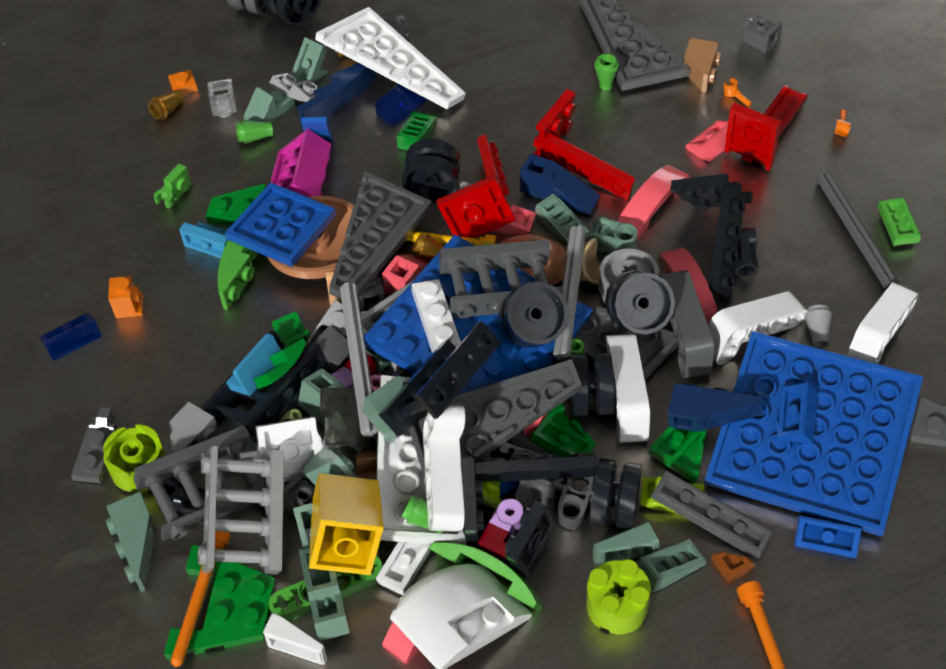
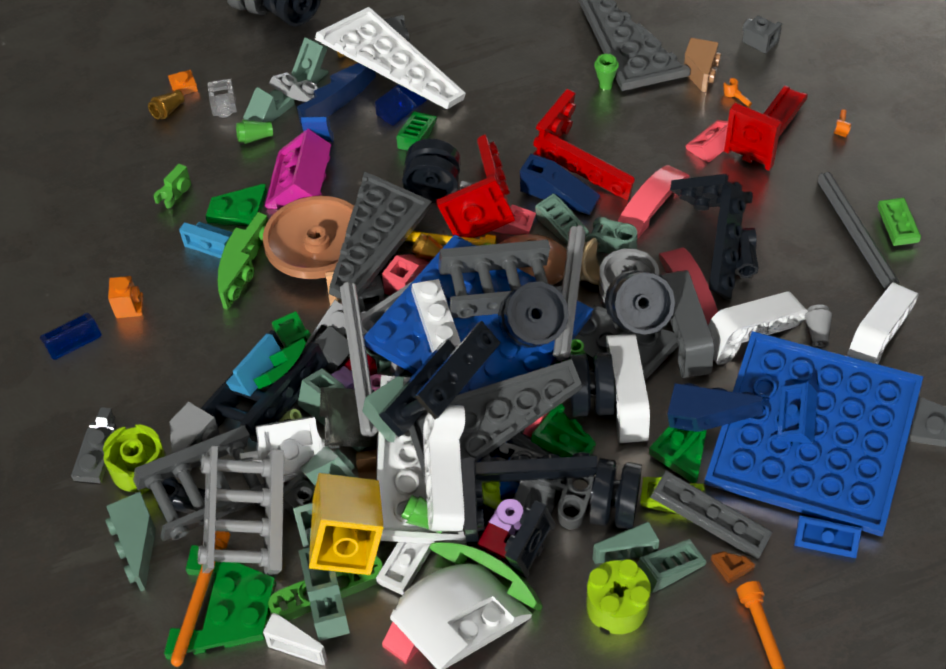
(281, 224): blue plate -> none

